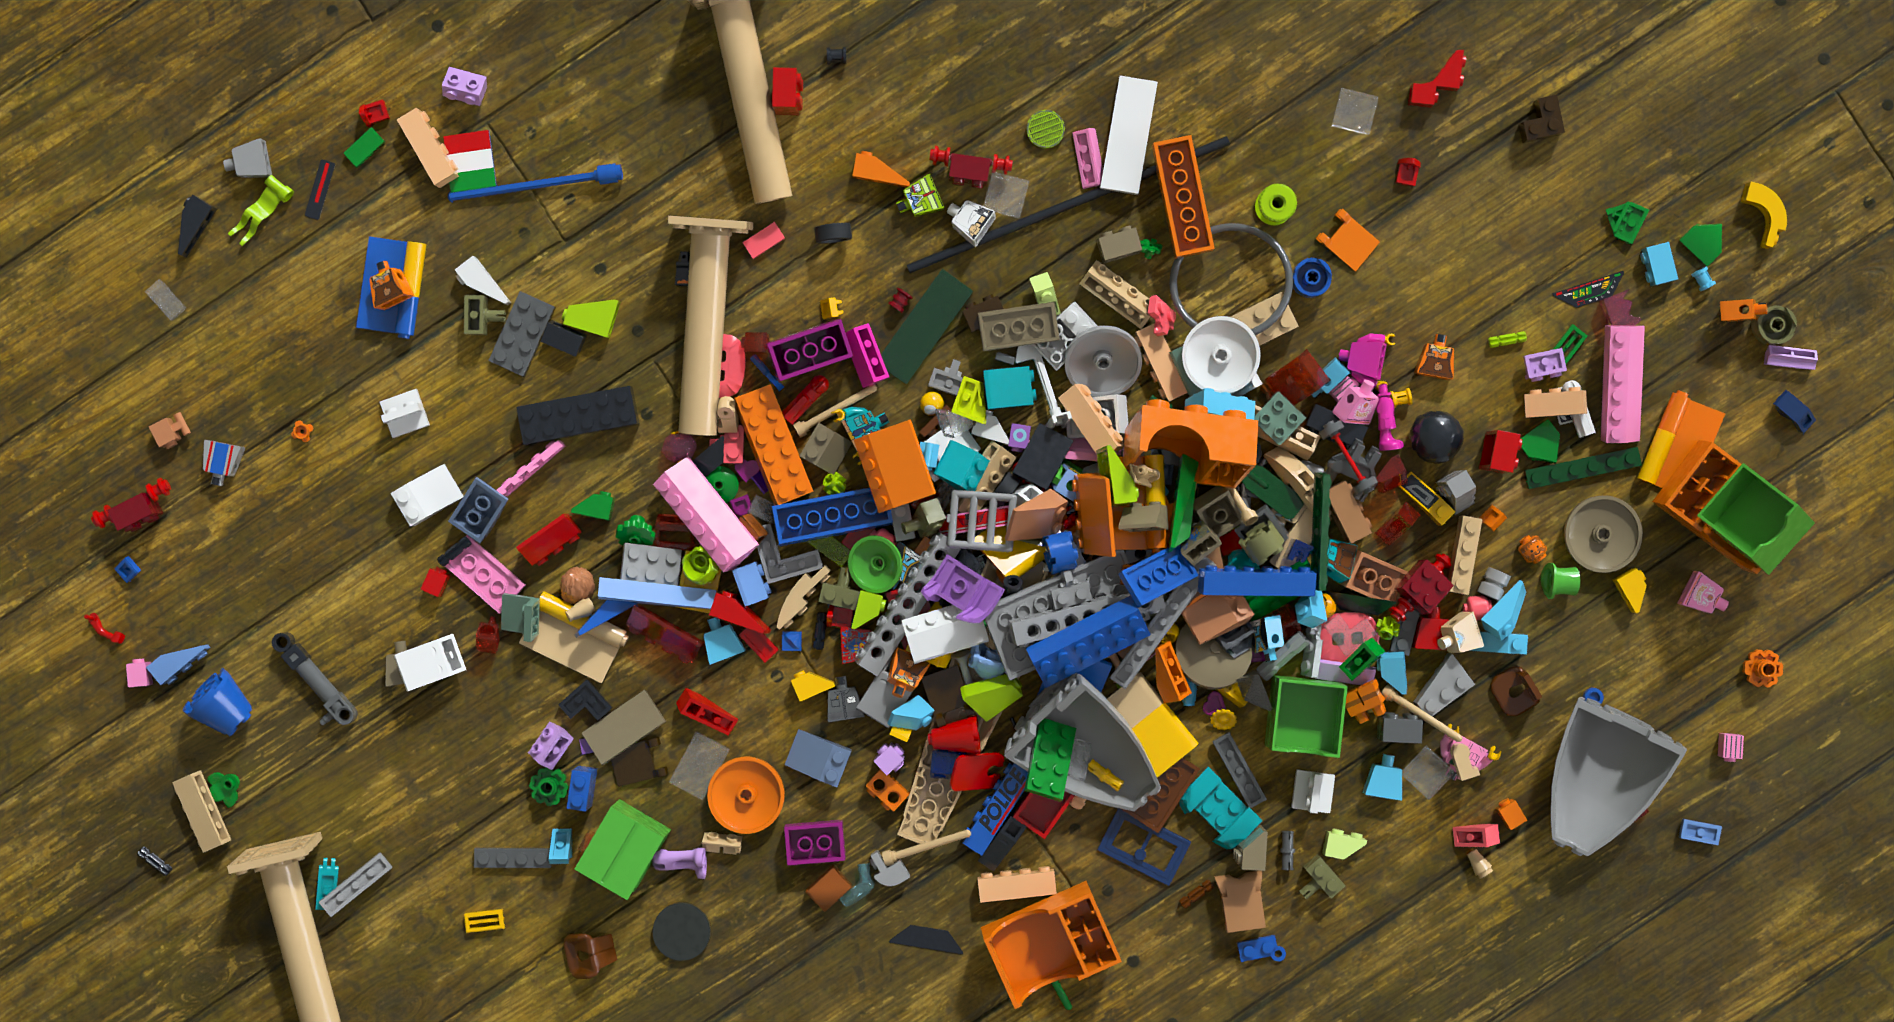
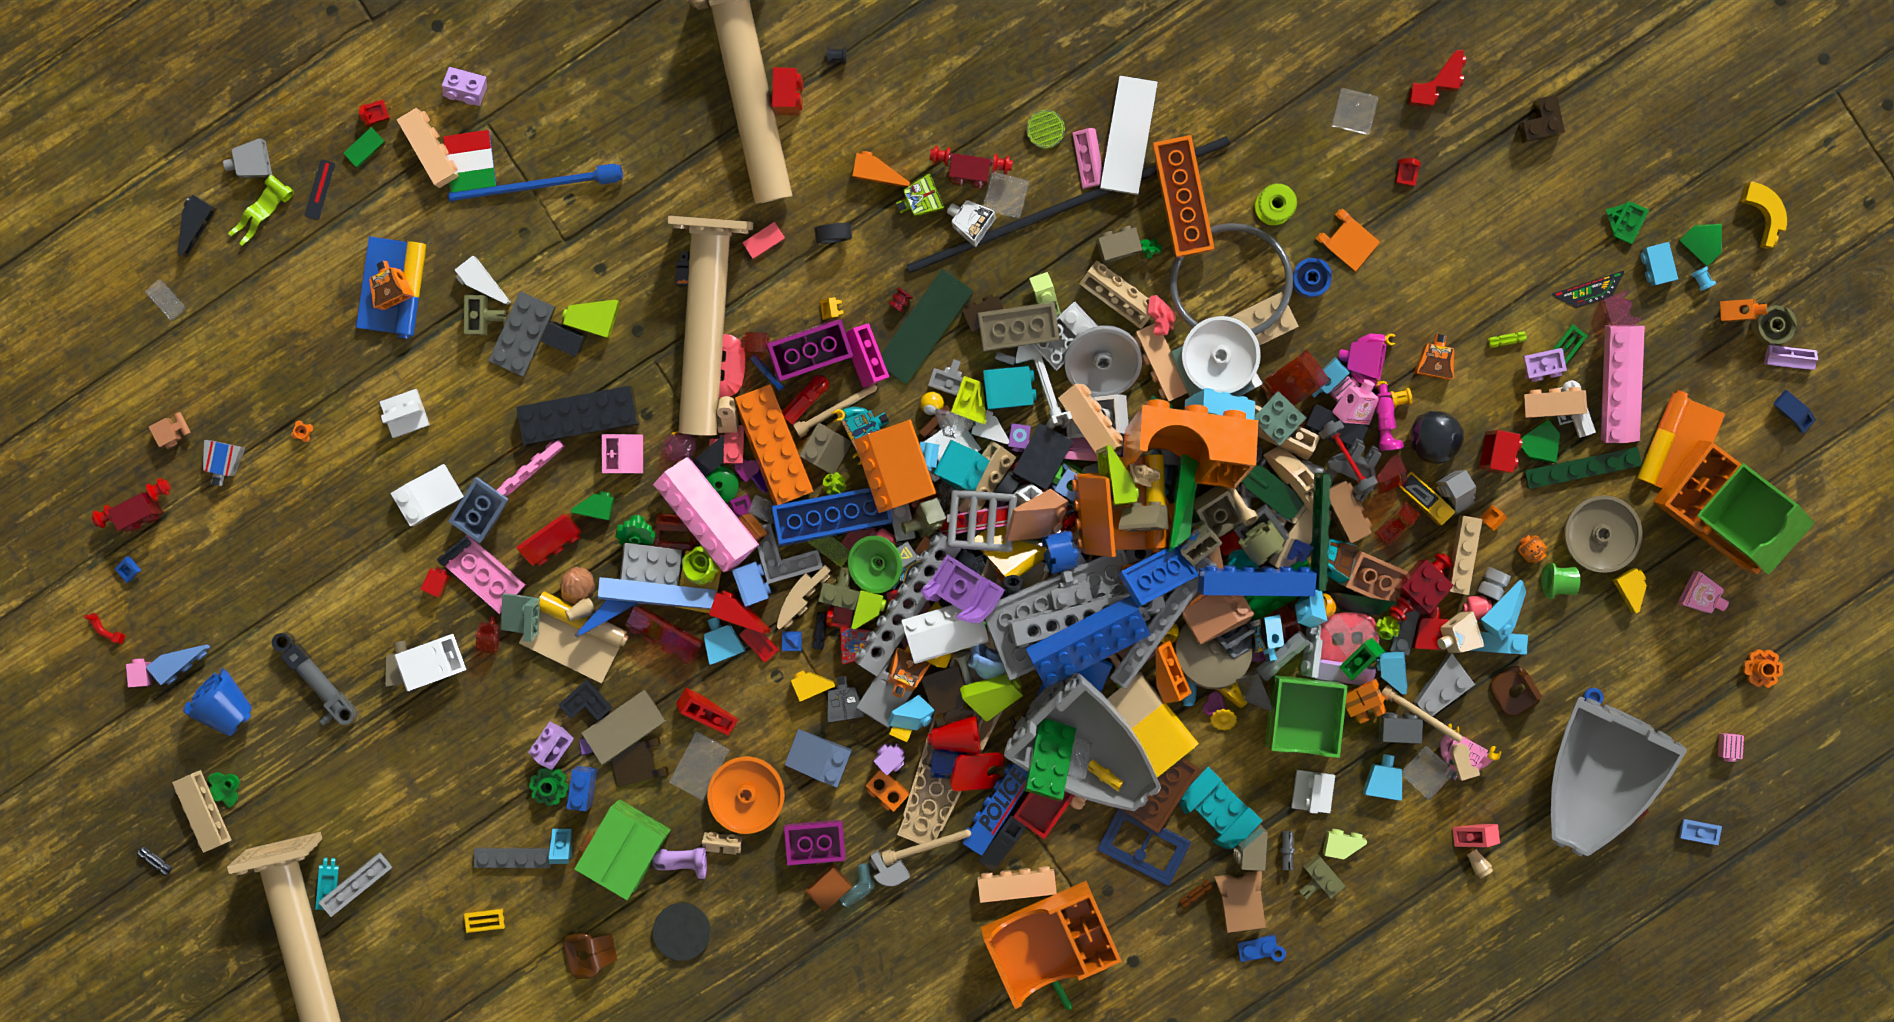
(622, 453): none -> bright pink slope
(907, 554): none -> light grey tile
(927, 938): black sticker -> none
(1239, 770): dark grey plate -> none
(1511, 813): orange brick -> none

